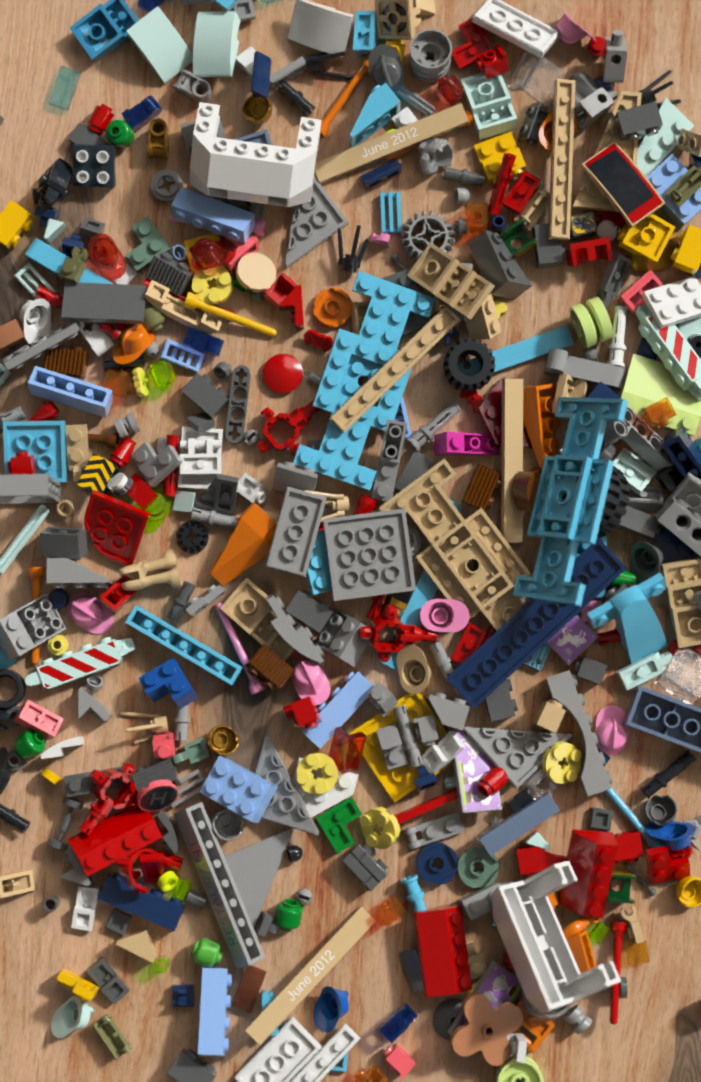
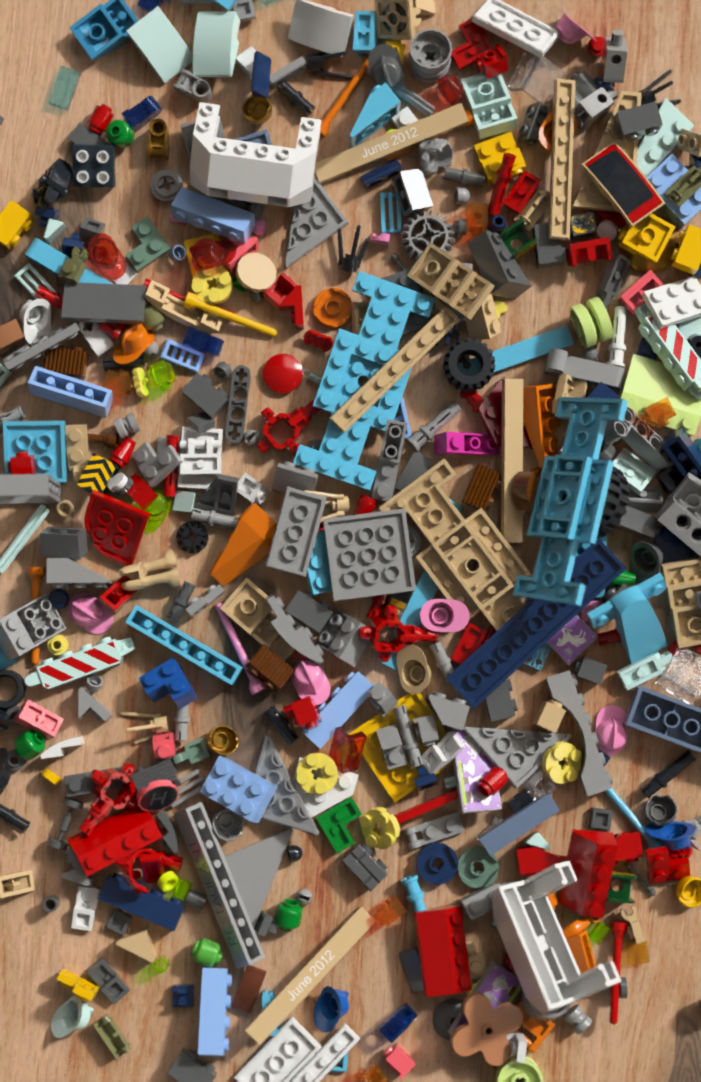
(46, 412): red cone -> none
(170, 273): dark grey brick -> none
(281, 725): none -> black pin
(412, 192): none -> brick

